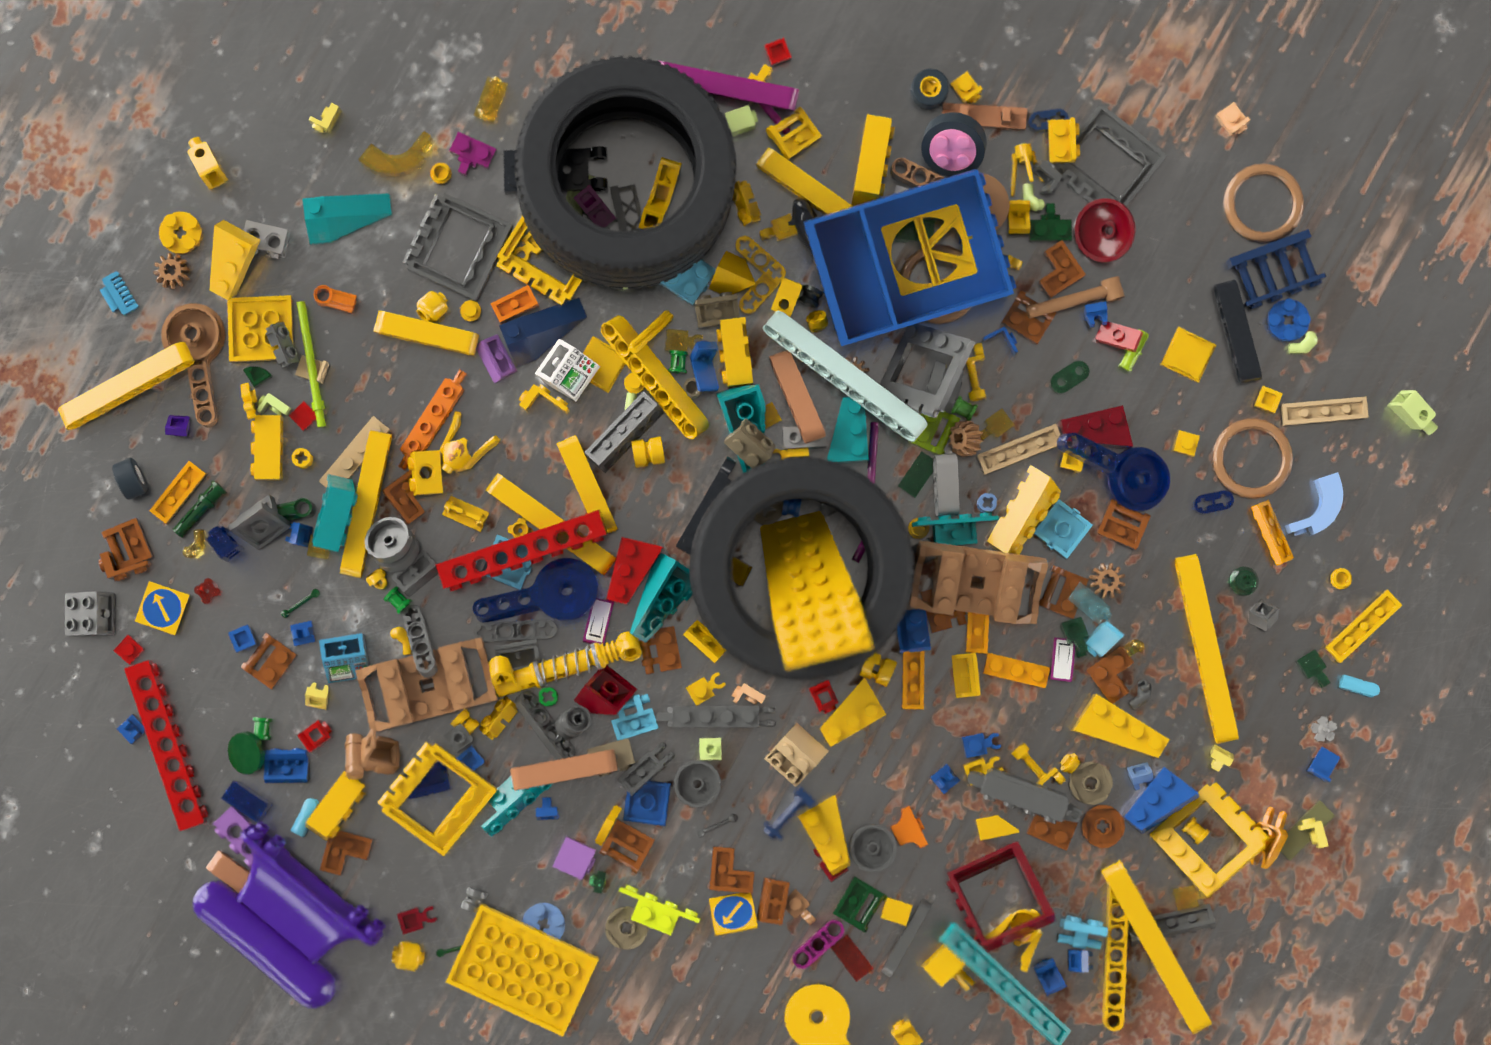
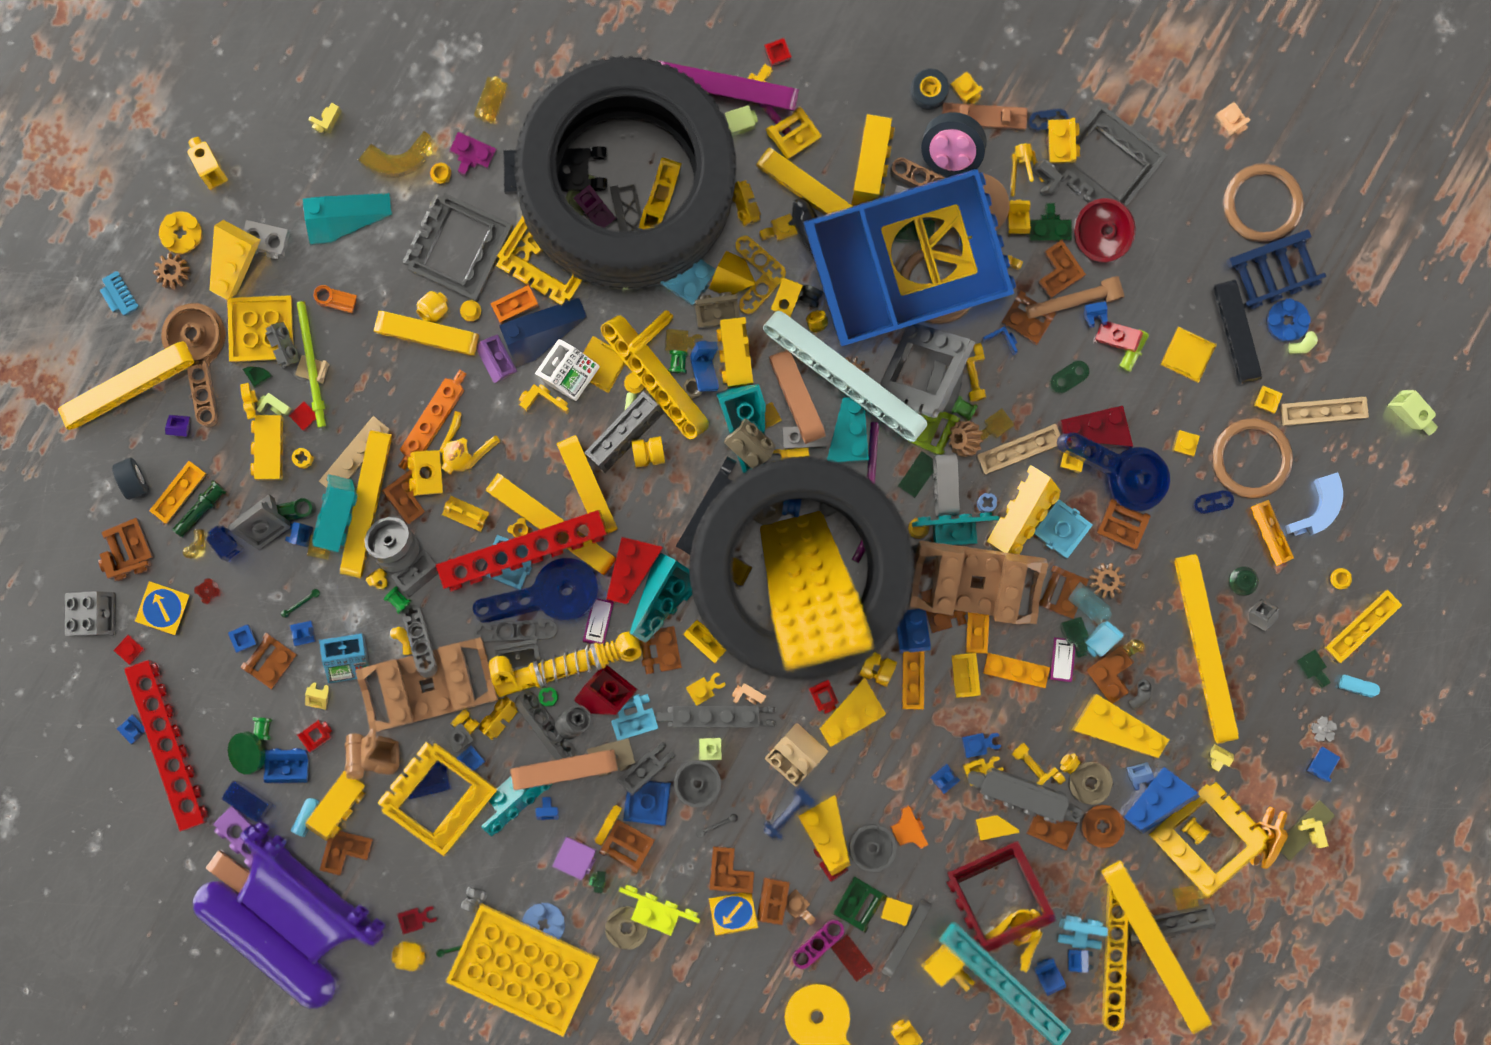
(1028, 194): yellowish green arm -> none

